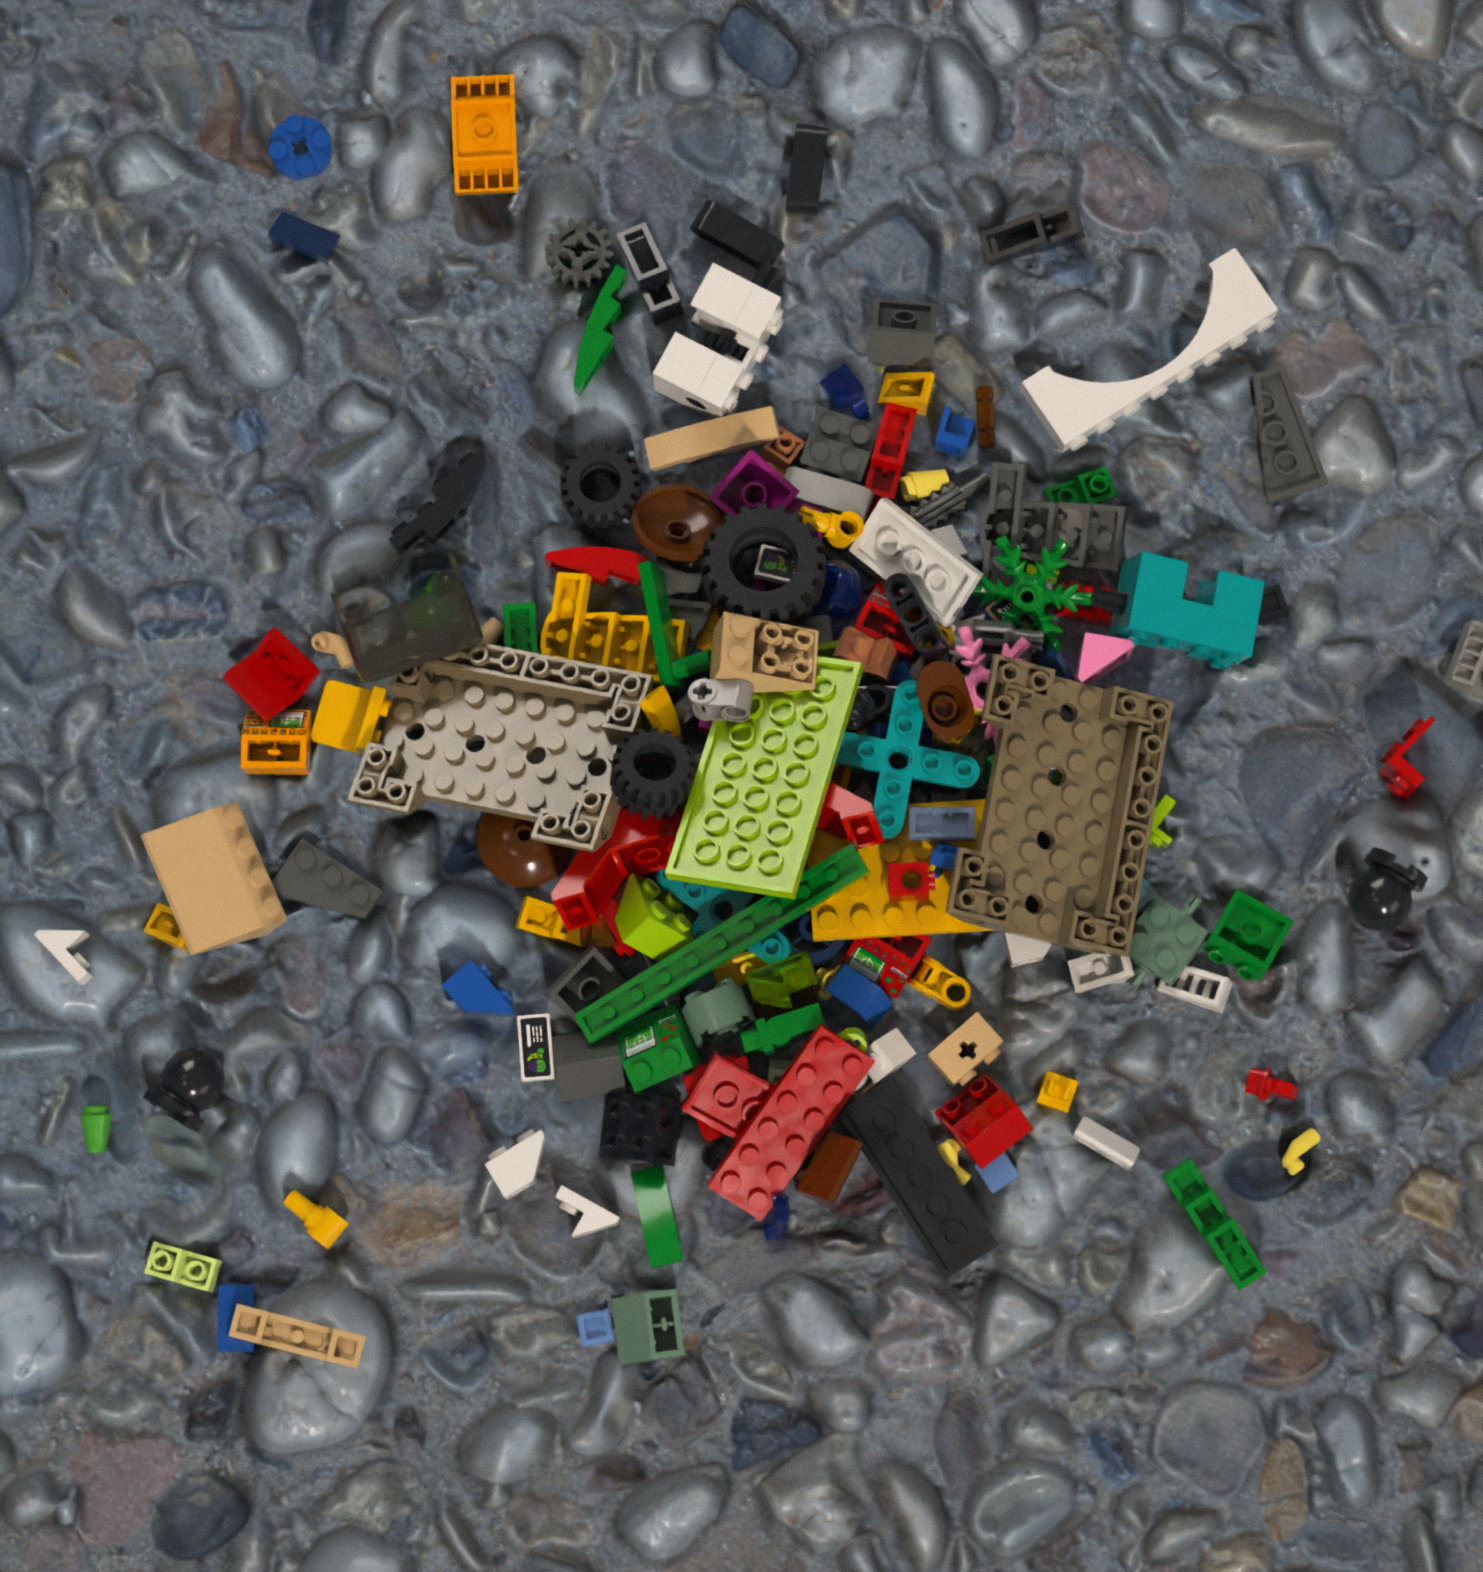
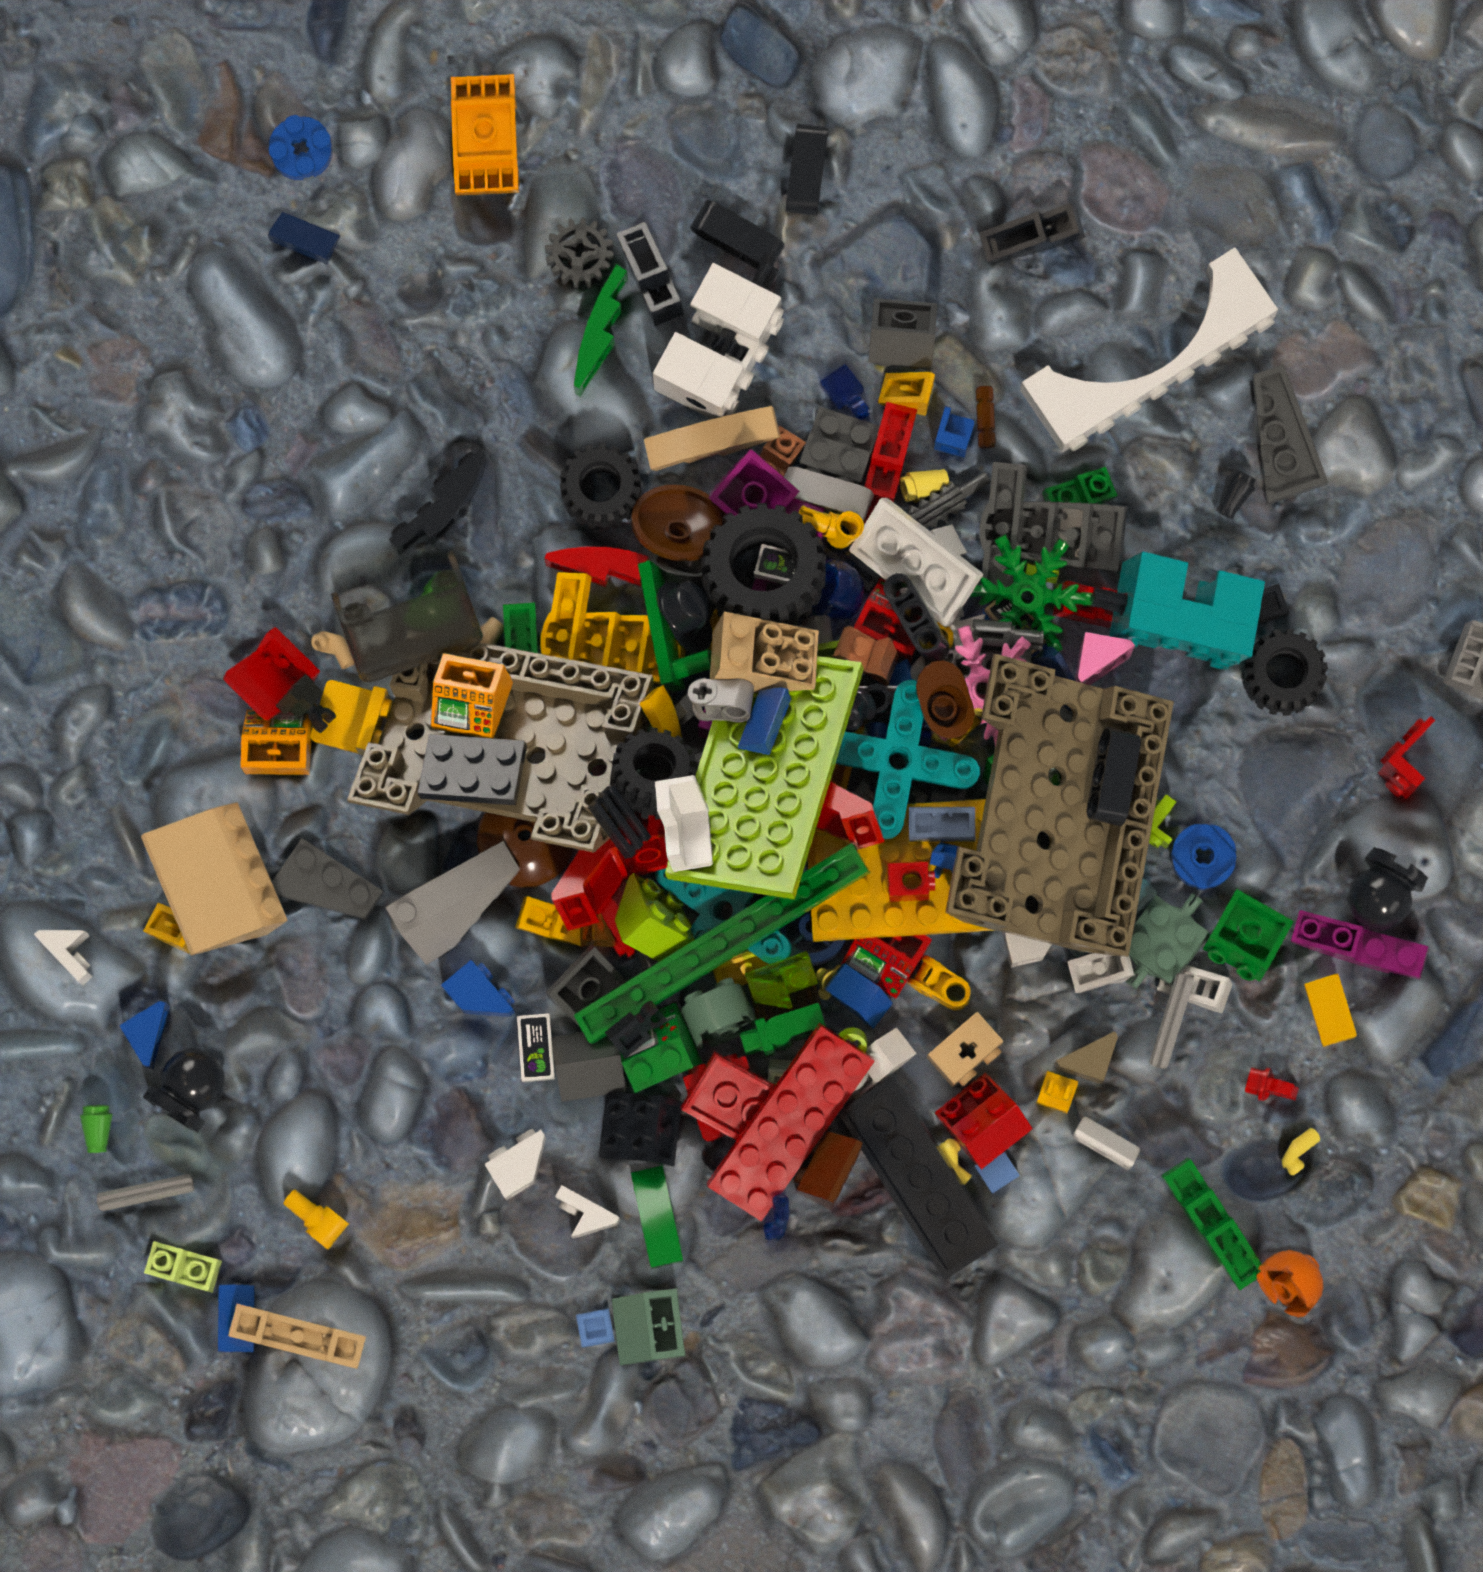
(145, 1192): none -> light grey axle
(146, 1032): none -> blue slope
(302, 699): none -> pearl dark grey piece
(445, 908): none -> light grey wedge
(469, 696): none -> light orange slope
(472, 769): none -> plate
(622, 818): none -> black tile
(631, 1031): none -> black plate
(685, 823): none -> white panel
(686, 612): none -> black piece
(765, 720): none -> blue slope
(1091, 1060): none -> dark tan slope
(1113, 776): none -> black beam
(1171, 1020): none -> light grey axle
(1201, 874): none -> blue plate
(1235, 492): none -> black cone
(1292, 1280): none -> orange cylinder
(1296, 648): none -> black tyre
(1330, 1010): none -> yellow slope
(1359, 946): none -> magenta slope

